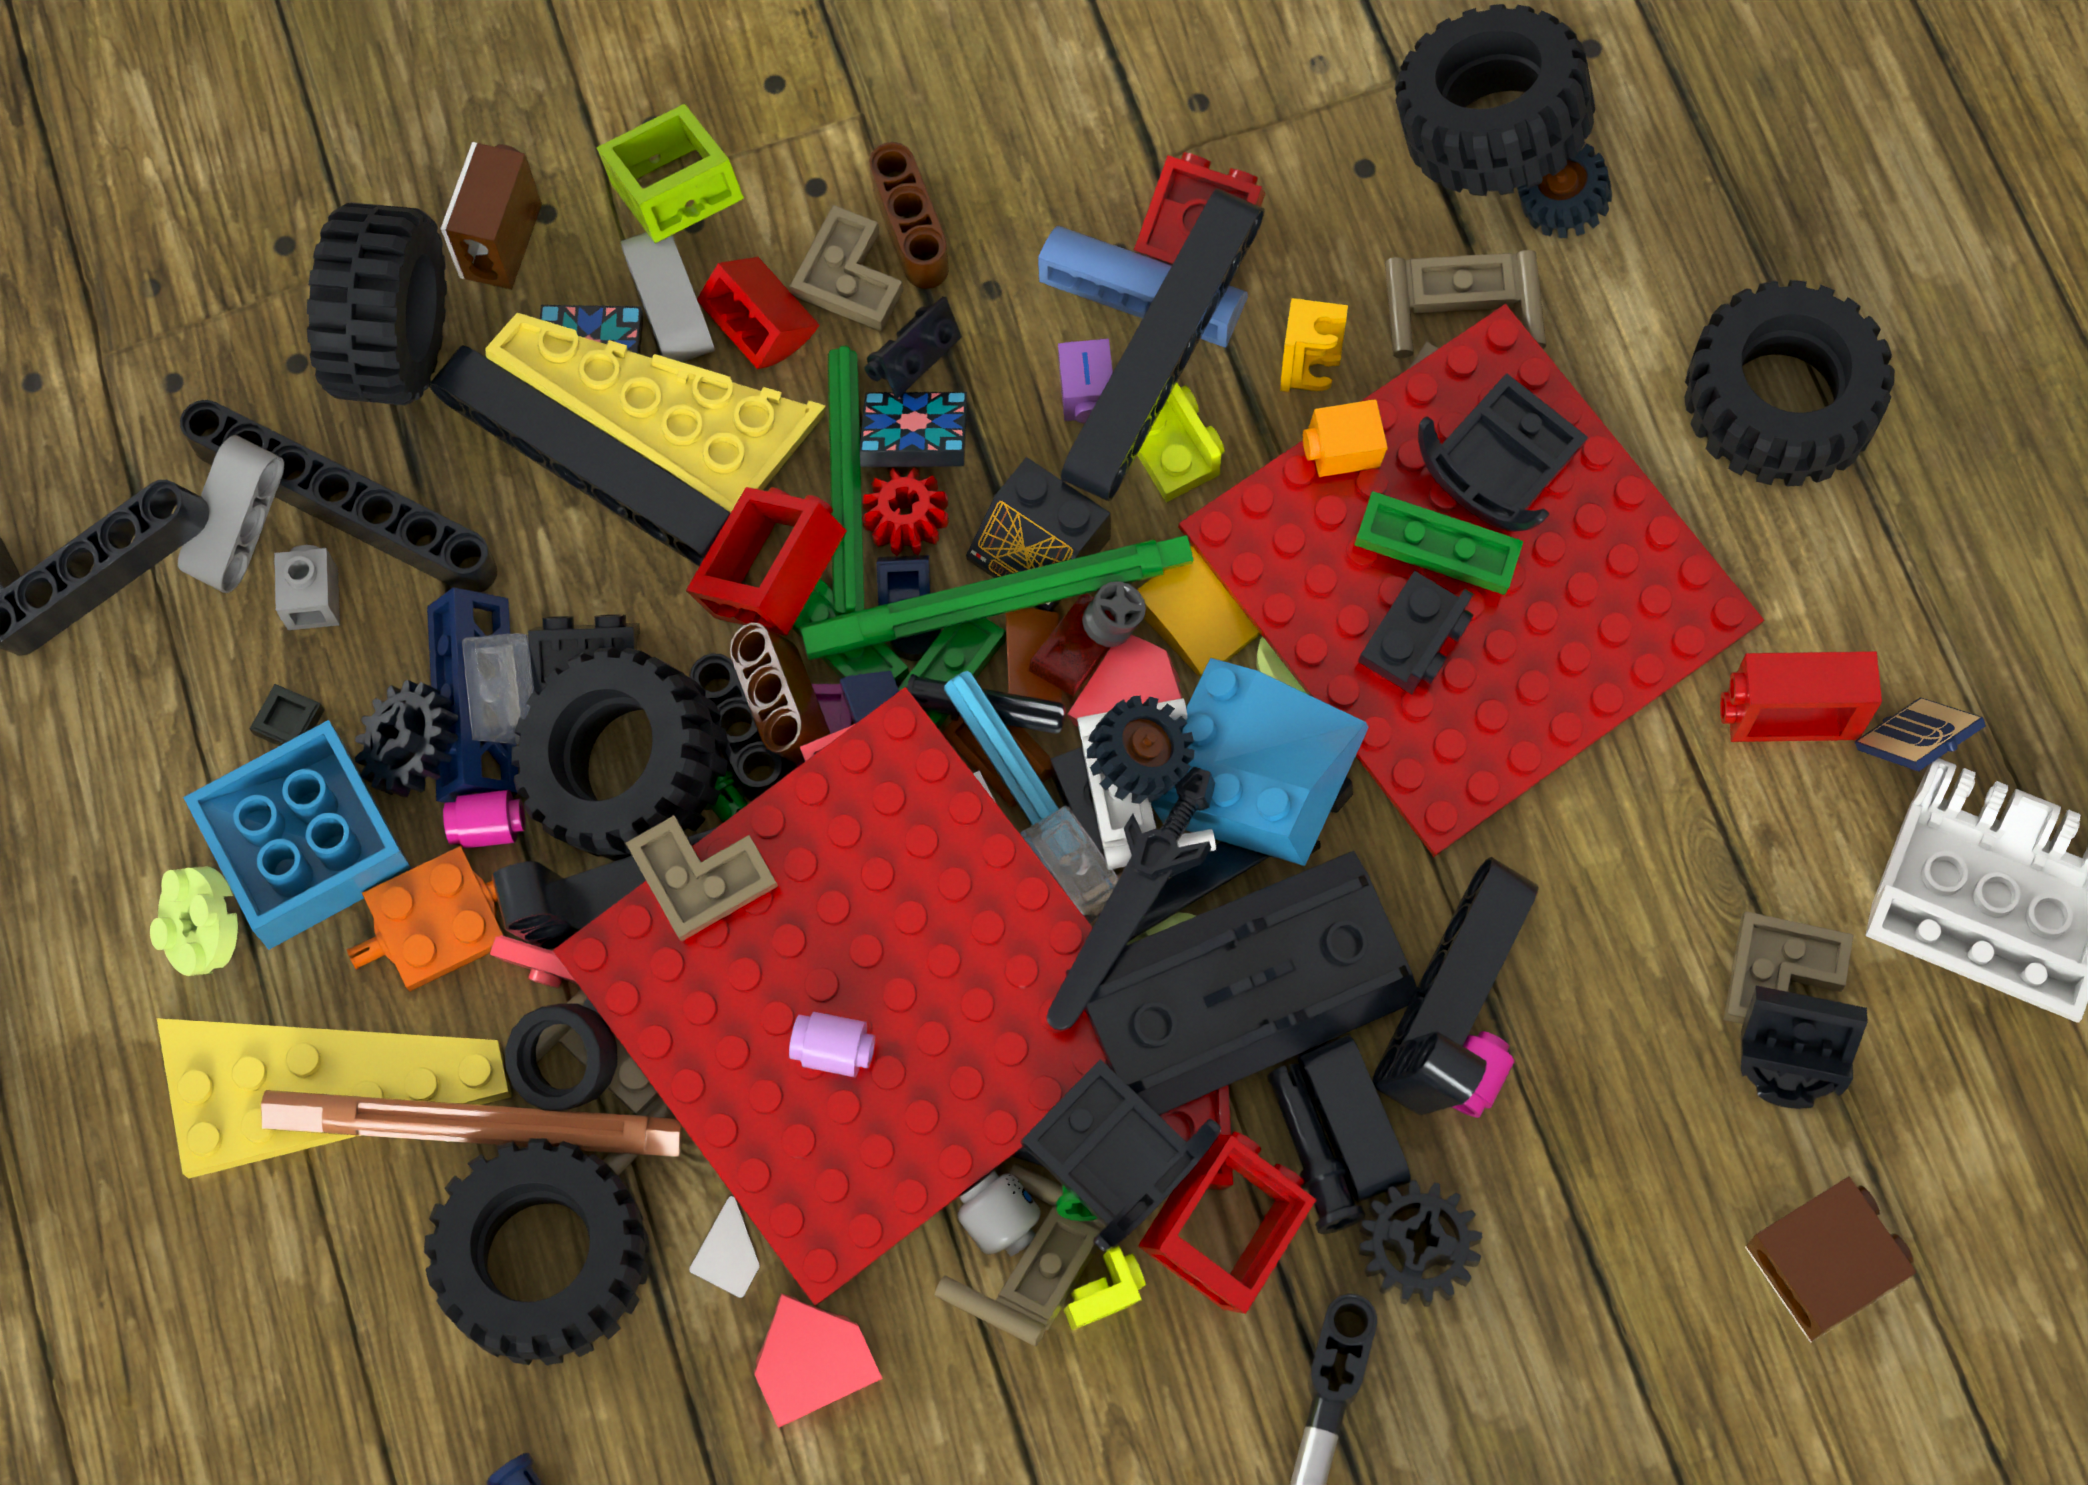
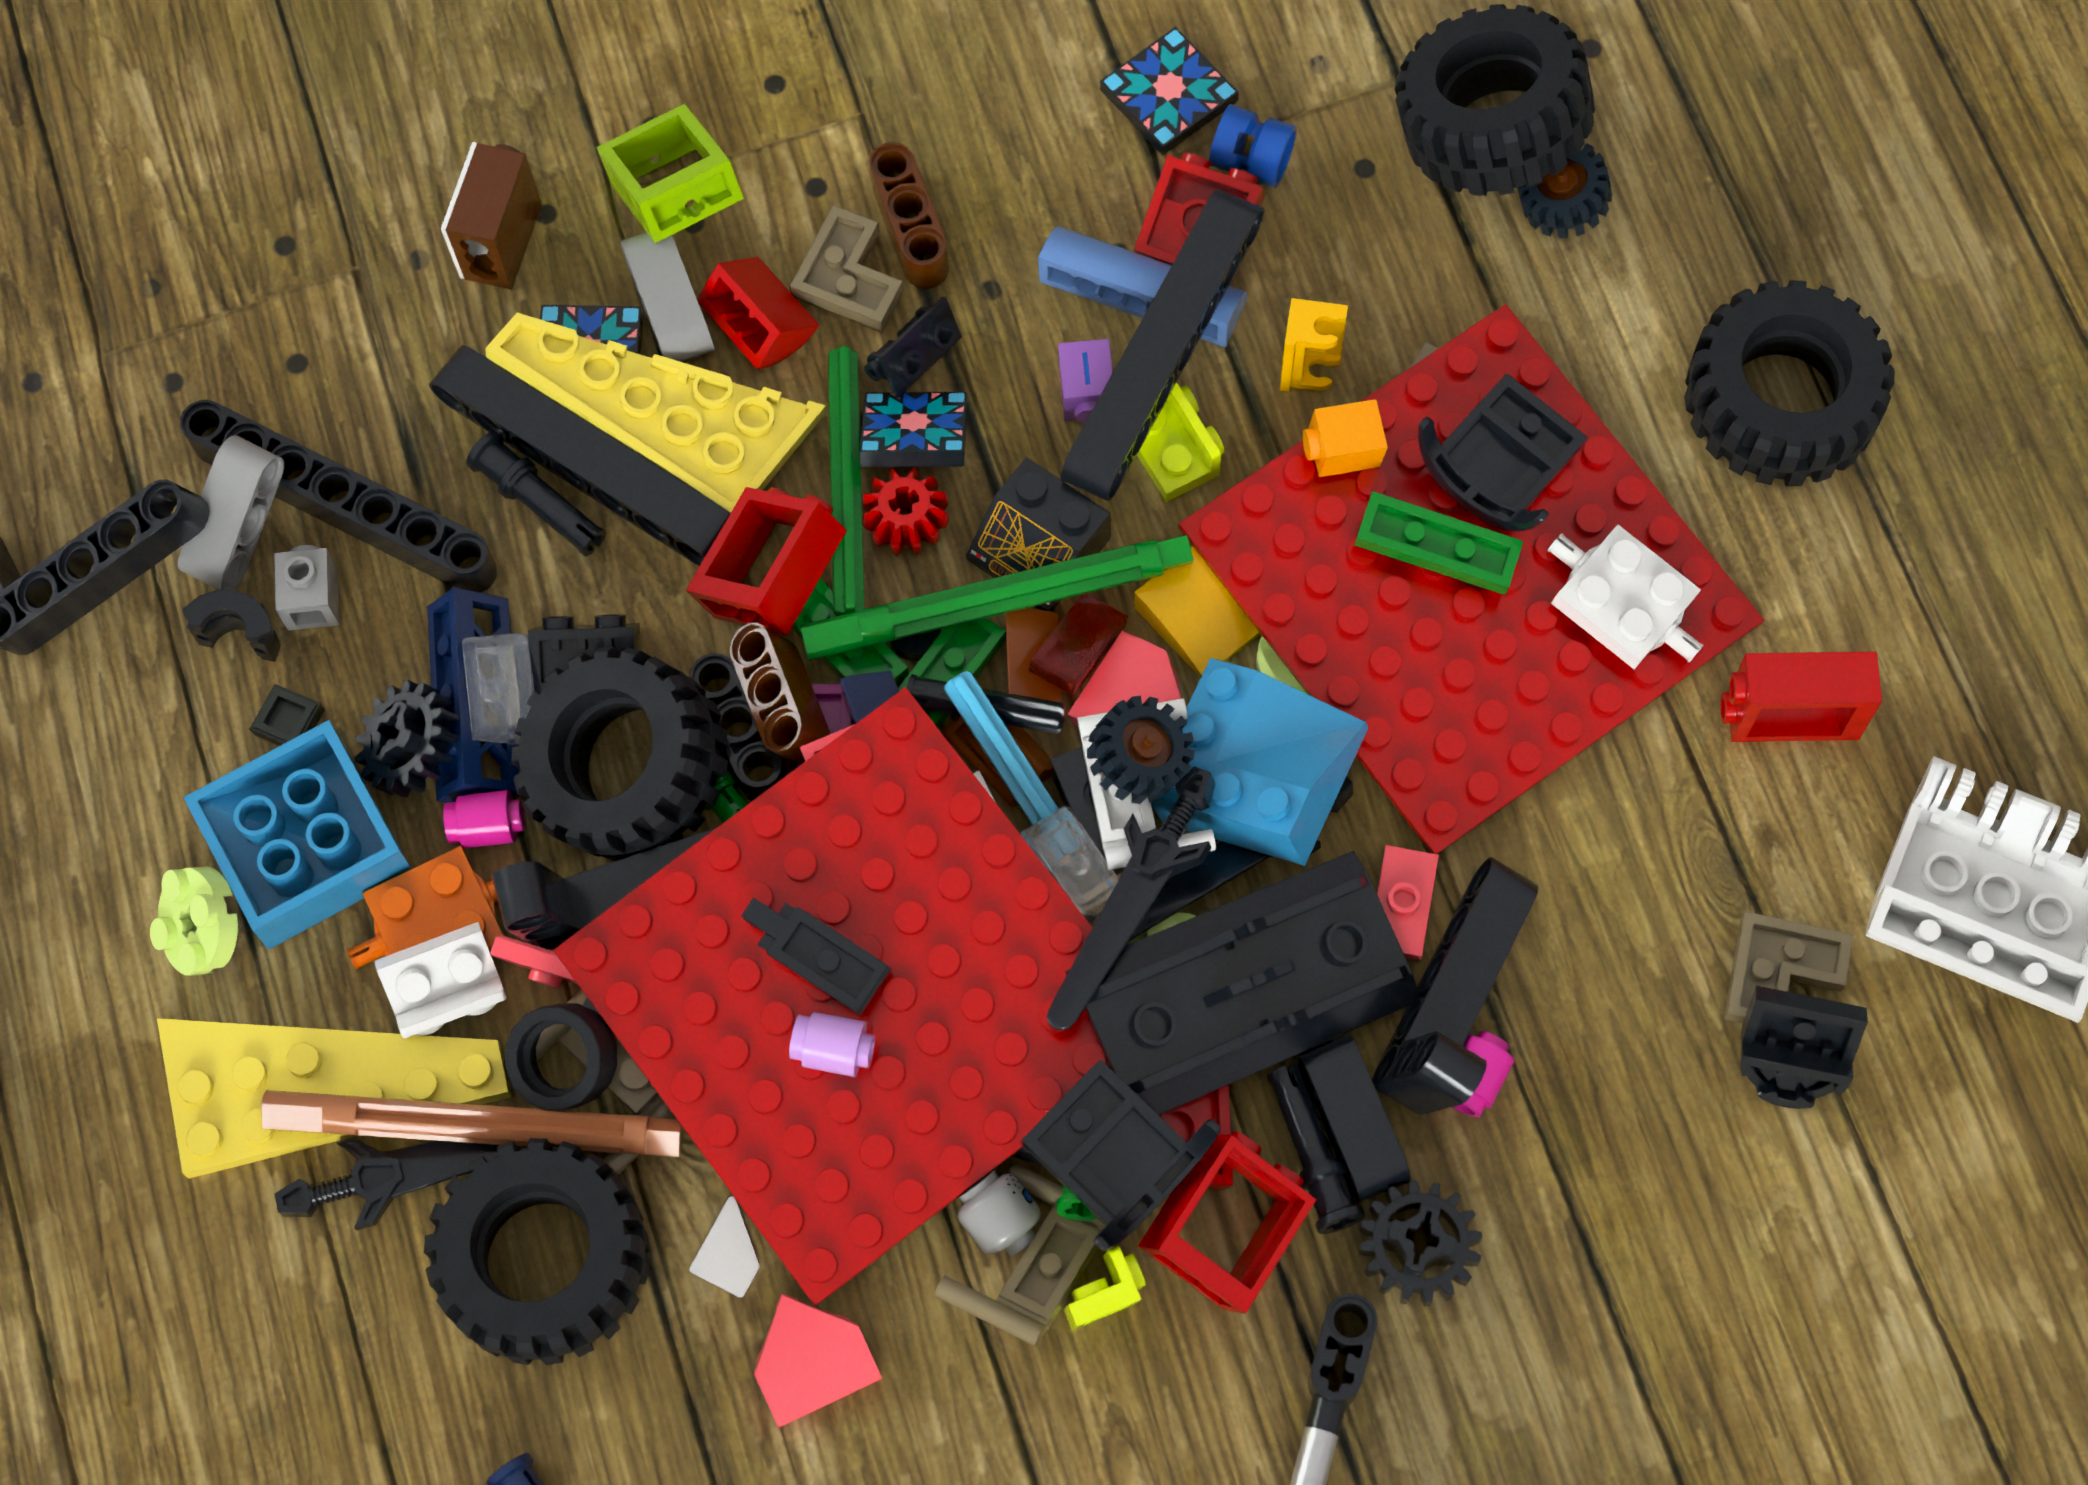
(230, 610): none -> black piece
(377, 303): black tyre -> none
(383, 1176): none -> black sword
(441, 981): none -> white bracket
(519, 480): none -> black pin
(697, 891): dark tan plate -> none
(818, 954): none -> black hinge
(902, 577): dark blue slope -> none
(1124, 605): dark grey wheel -> none
(1169, 91): none -> tile
(1269, 150): none -> blue wheel
(1406, 895): none -> coral plate
(1414, 632): black bracket -> none
(1462, 285): dark tan plate -> none
(1626, 597): none -> white plate
(1831, 1258): reddish brown piece -> none
(1920, 734): piece -> none

